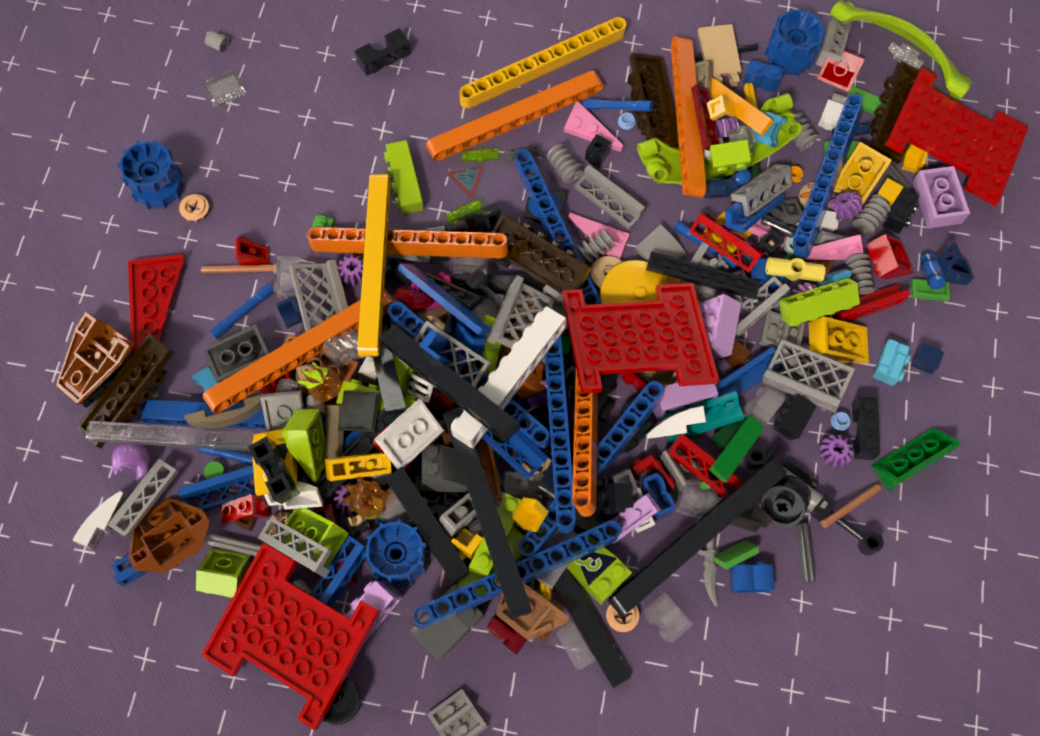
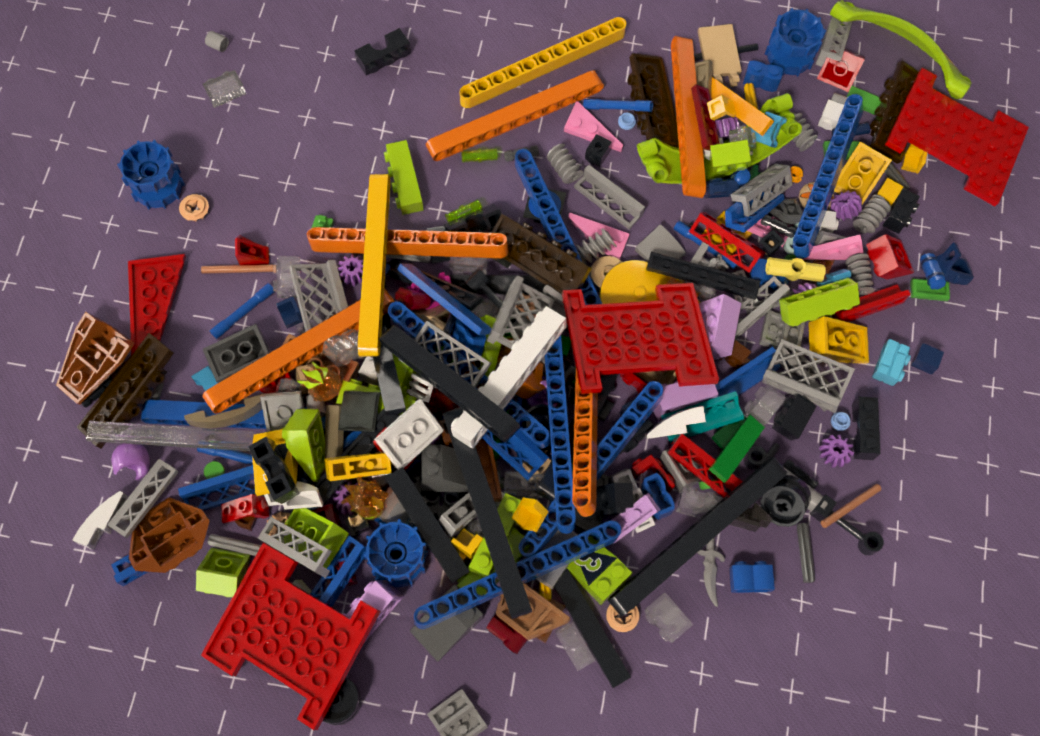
(434, 344): blue panel -> none
(467, 178): clear light blue piece -> none
(736, 554): bright green tile -> none
(906, 54): clear gear -> none
(914, 457): green slope -> none
(941, 197): lavender brick -> none

